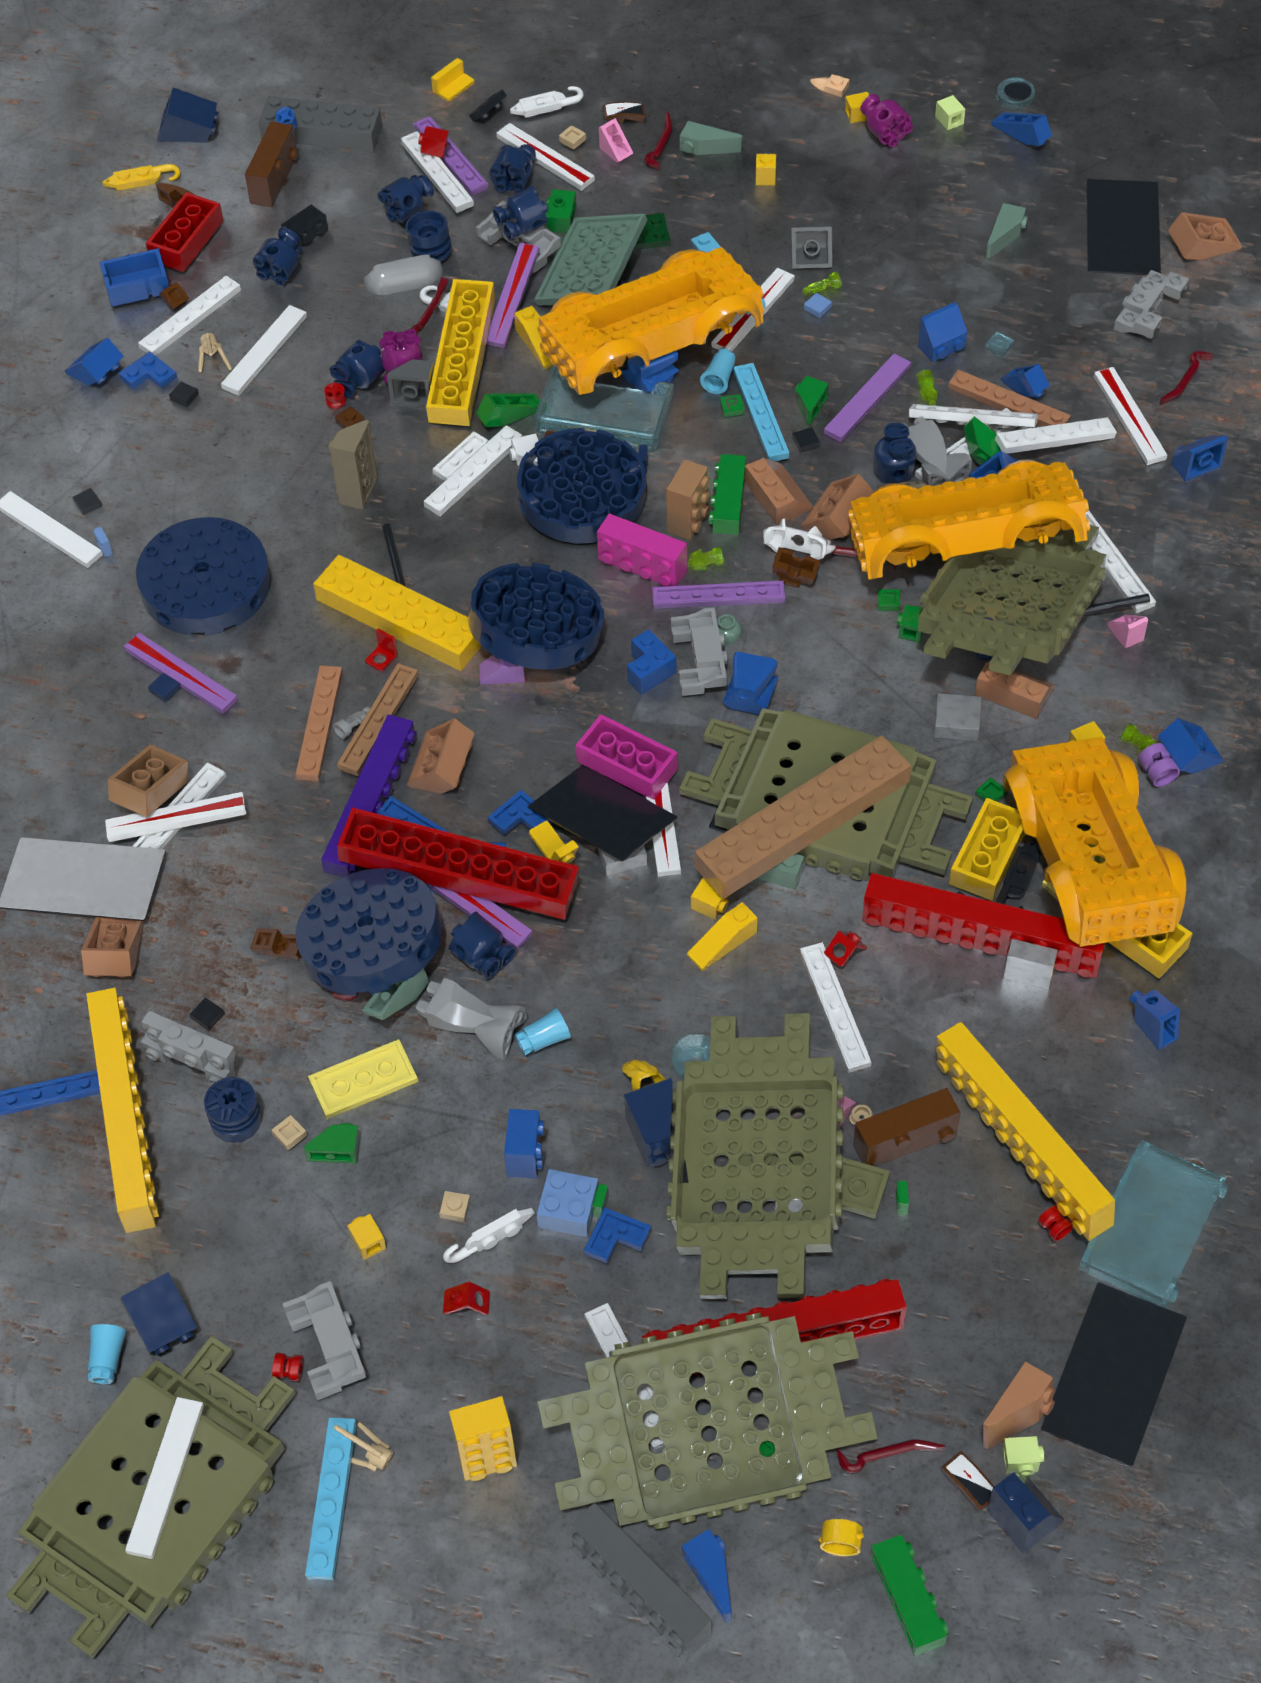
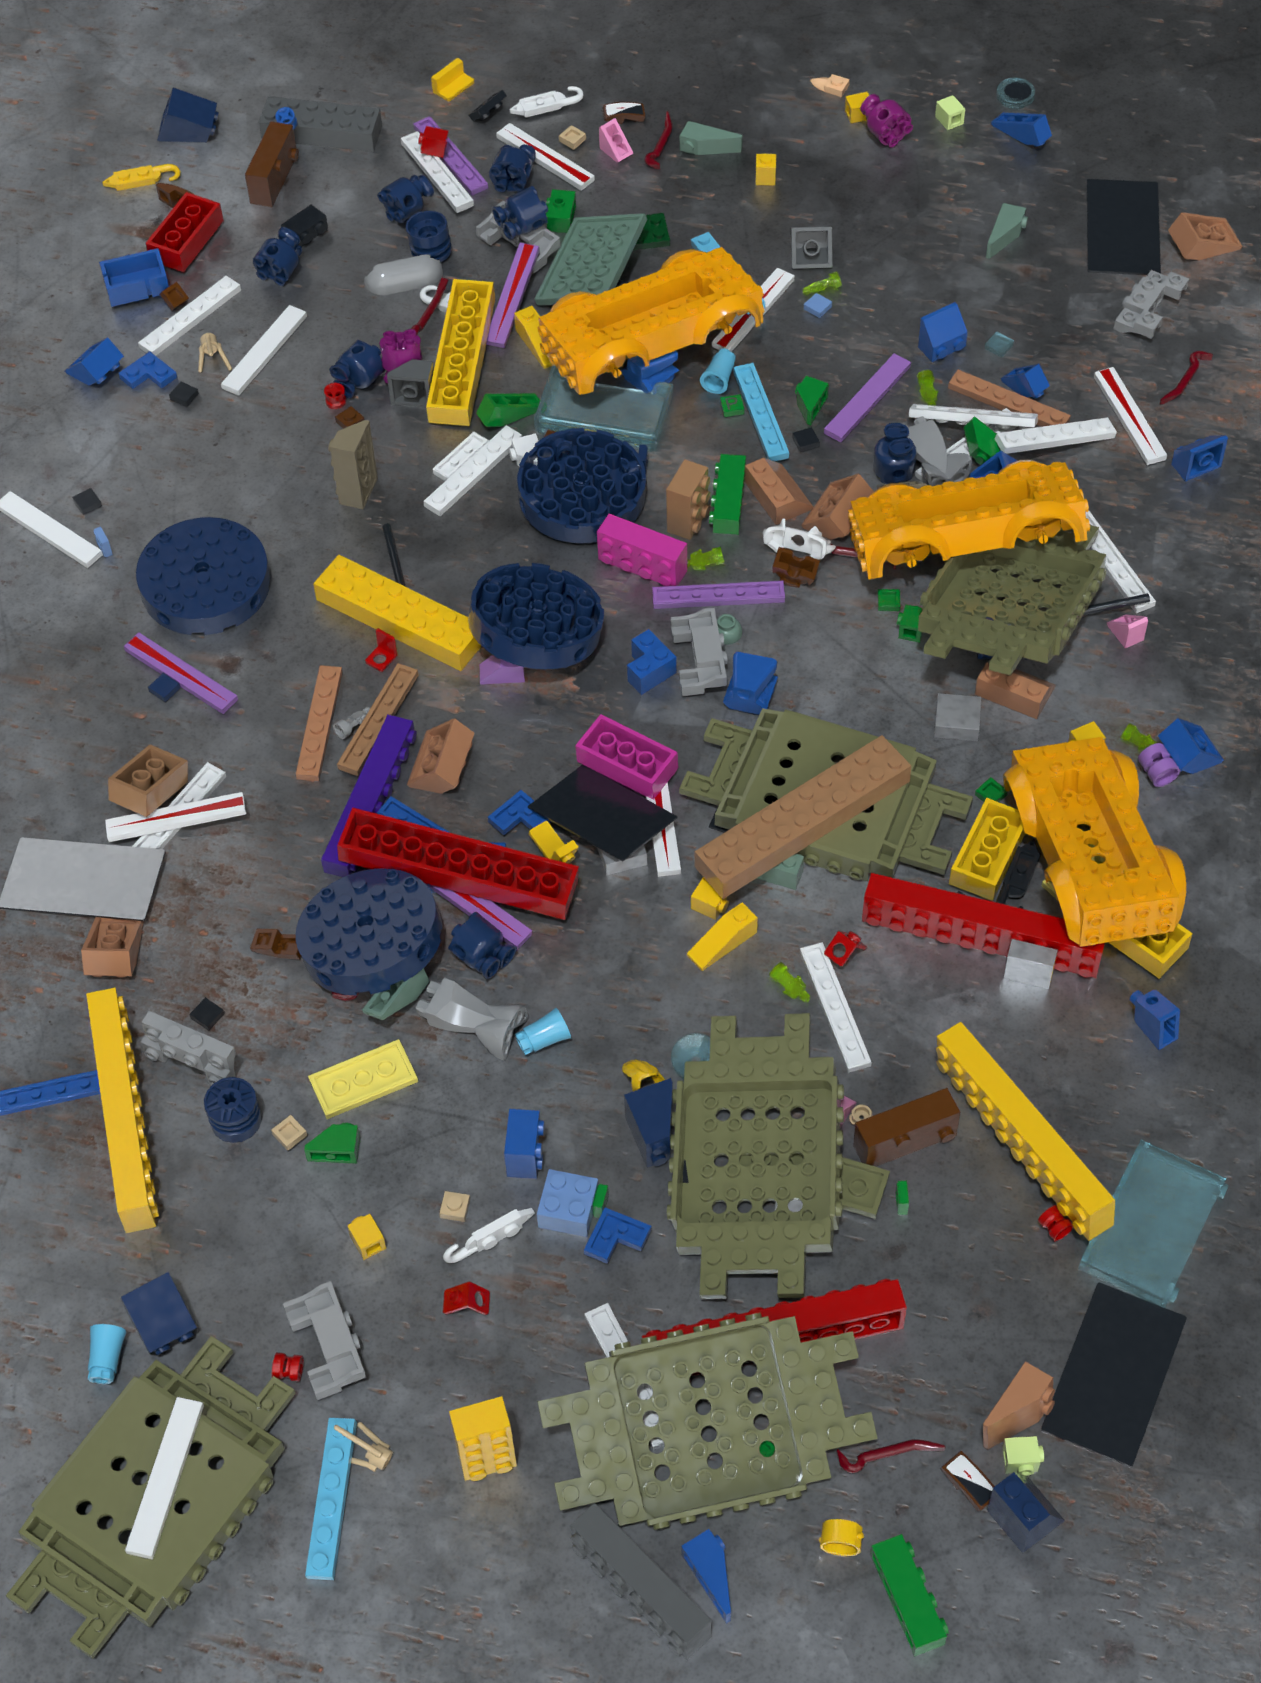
(793, 986): none -> clear neon green piece

